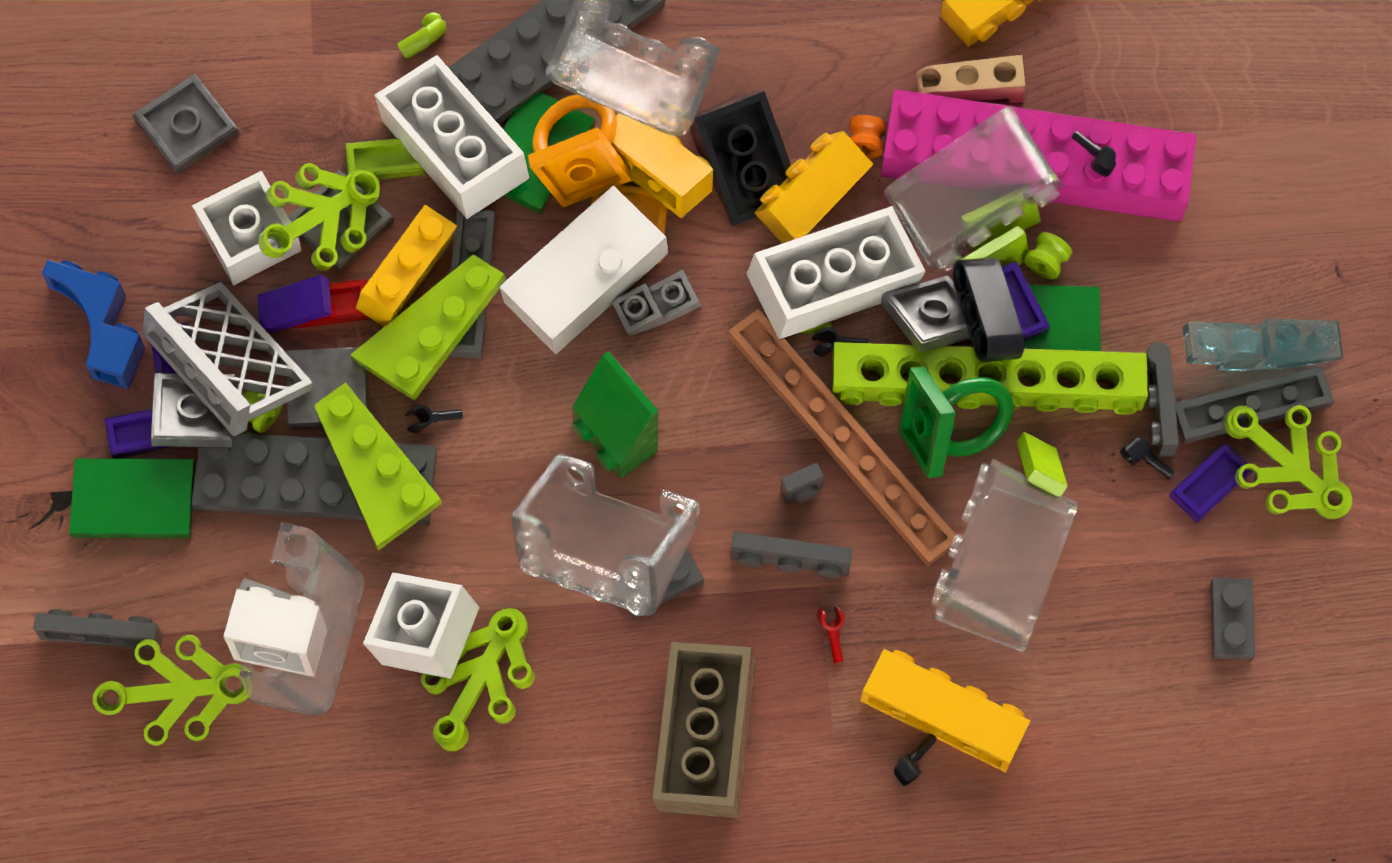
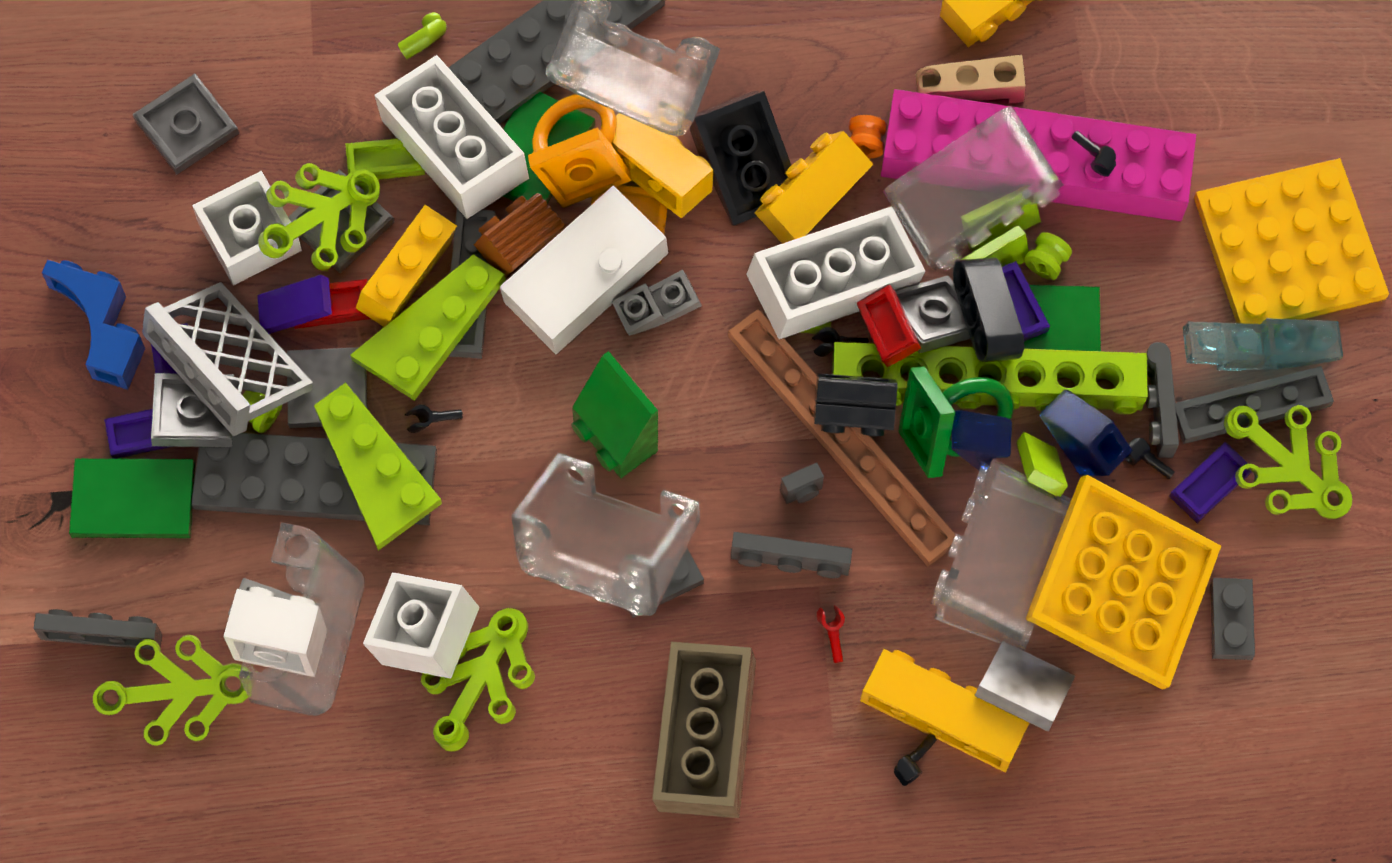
(519, 235): none -> dark orange brick
(855, 402): none -> black brick
(888, 325): none -> red tile
(981, 437): none -> clear blue slope
(1025, 686): none -> flat silver tile
(1085, 435): none -> clear blue slope
(1123, 582): none -> yellow plate
(1291, 244): none -> yellow plate

